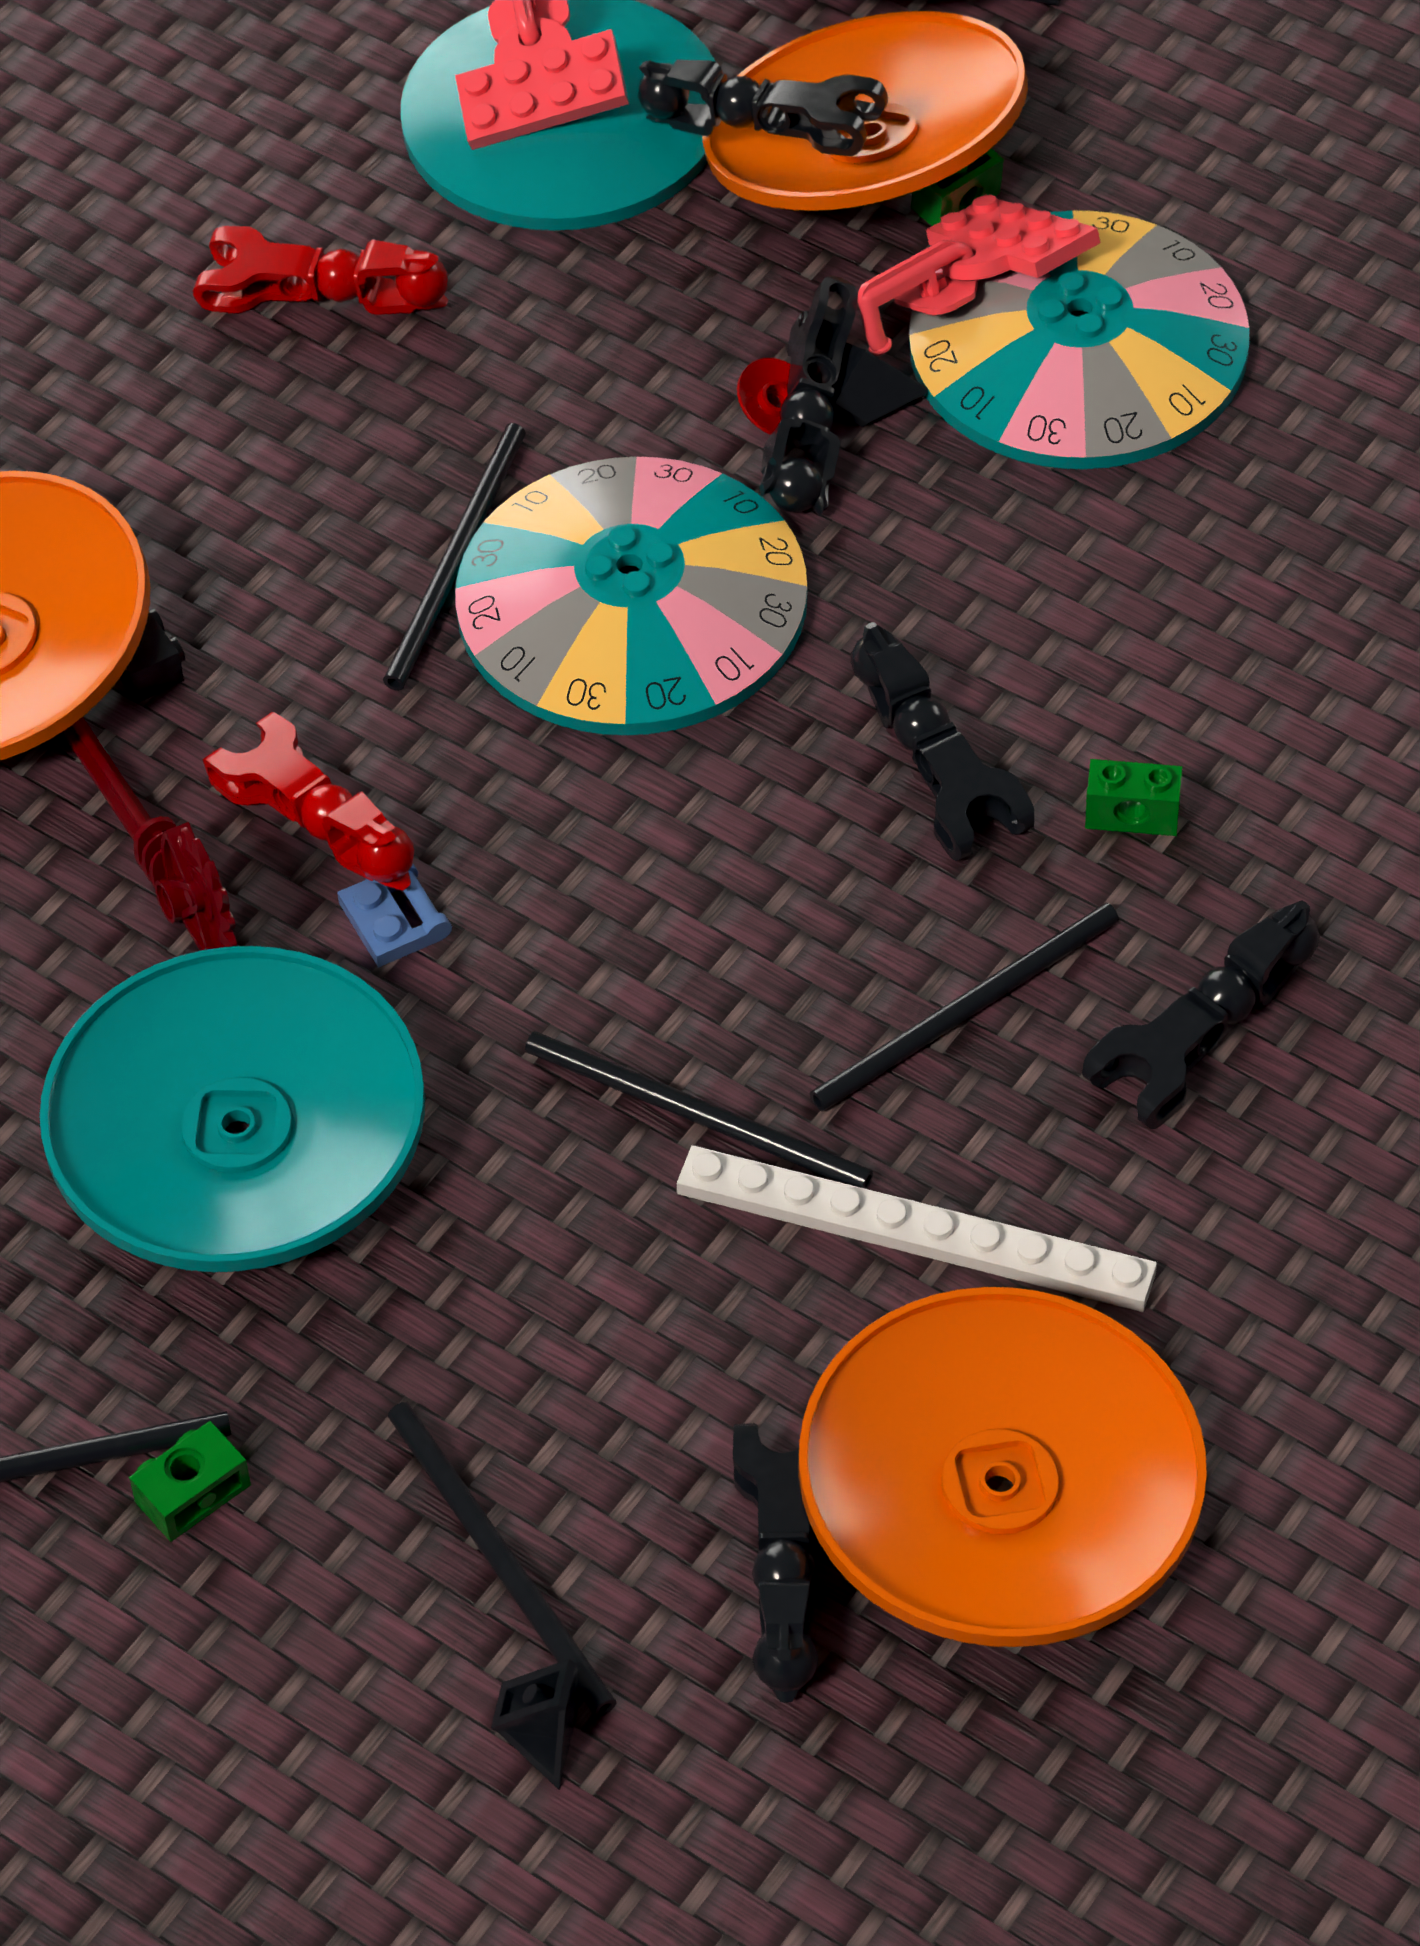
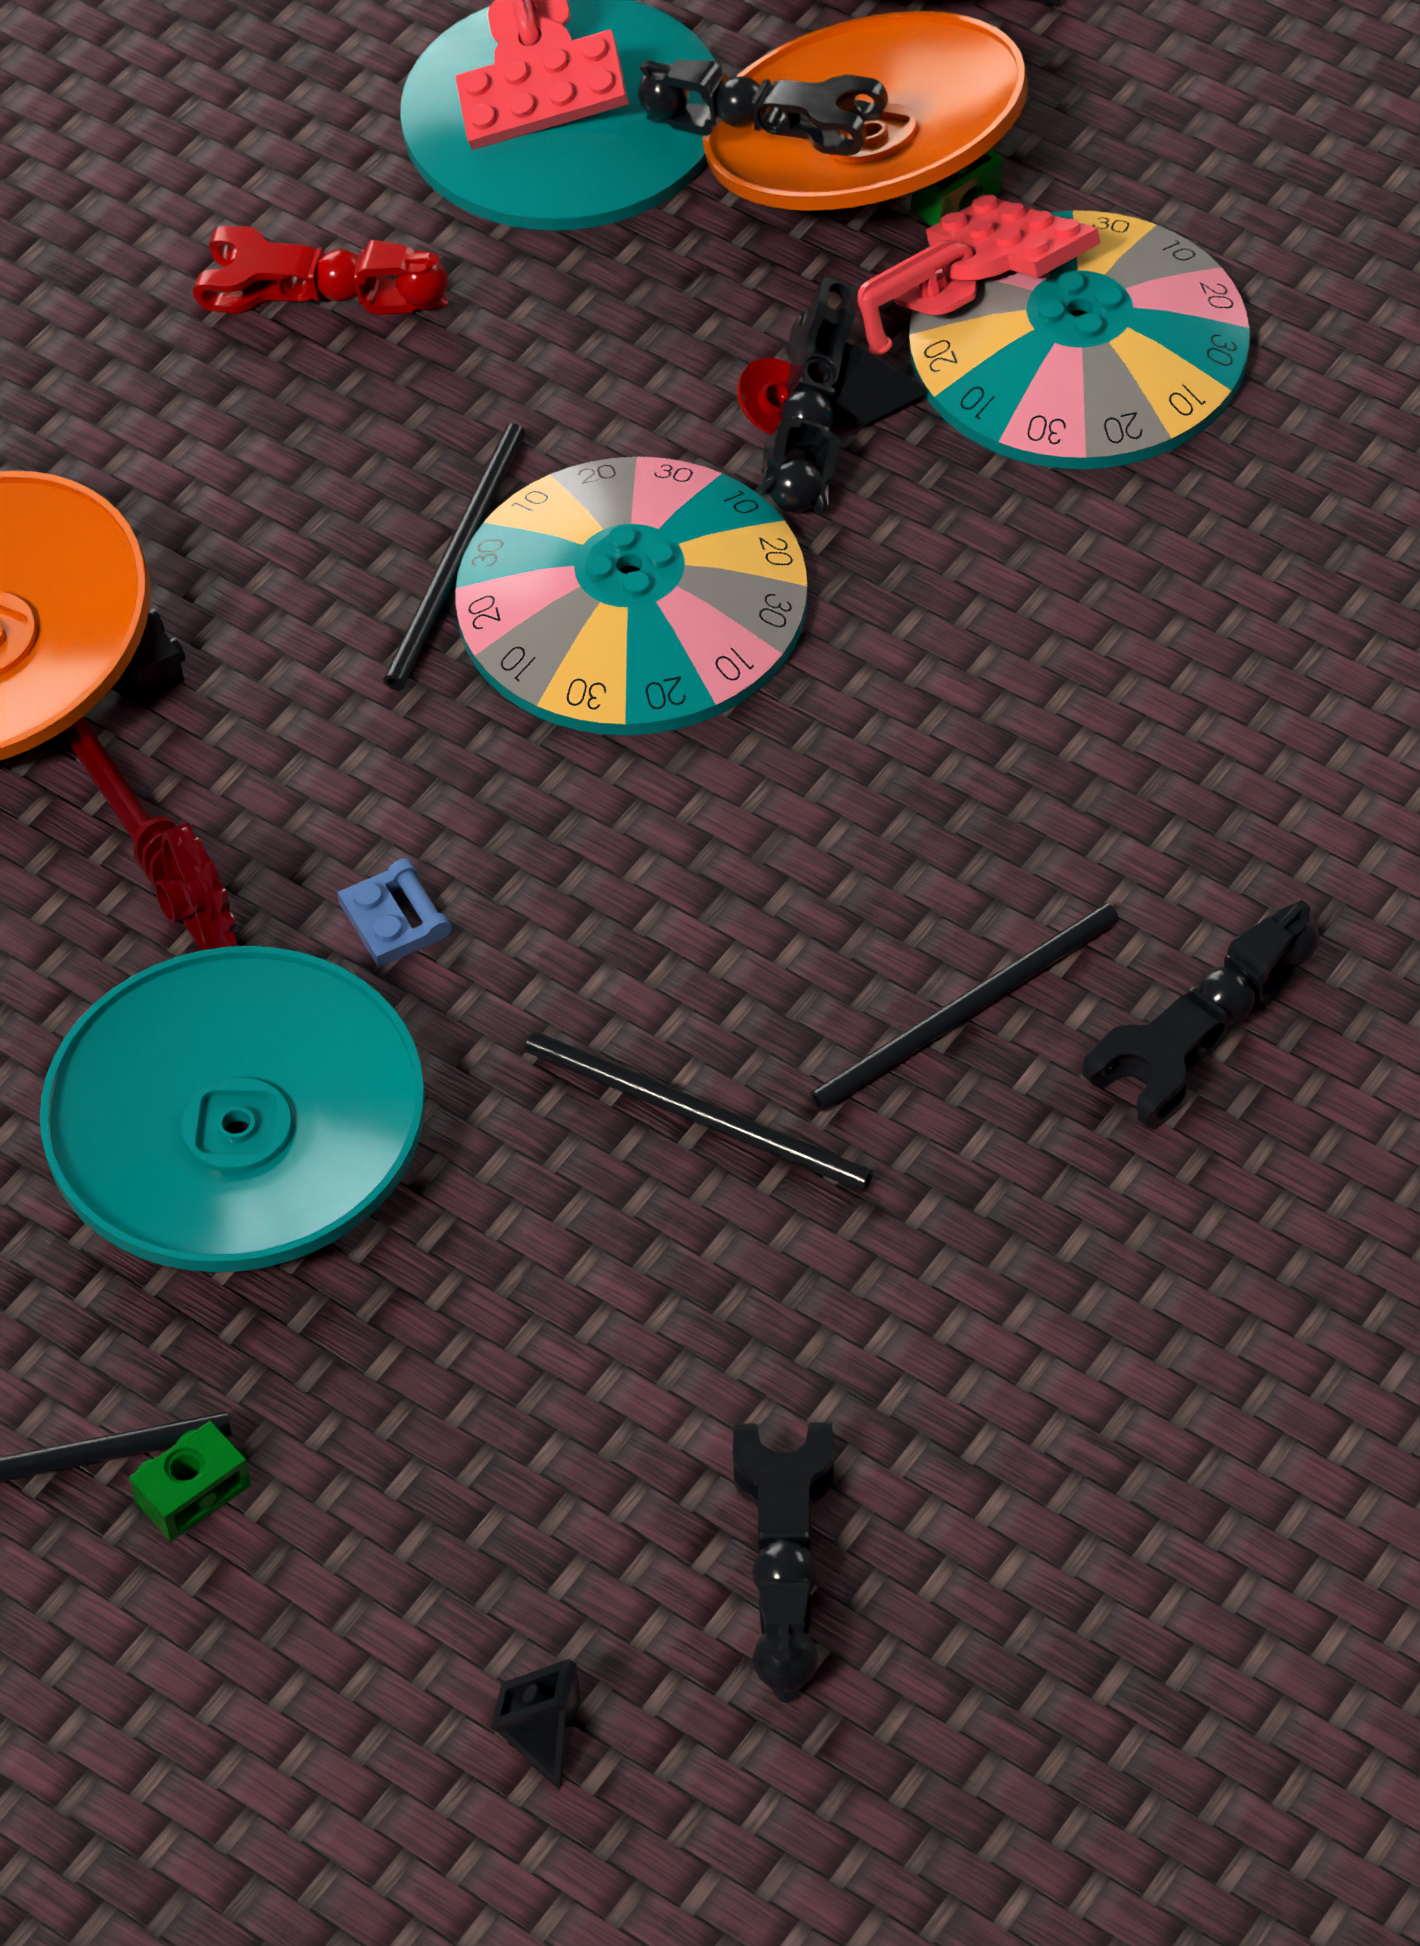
(299, 790): red piece -> none
(500, 1556): black piece -> none
(917, 1228): white plate -> none
(951, 769): black piece -> none
(1017, 1390): orange dish -> none
(1133, 797): green brick -> none

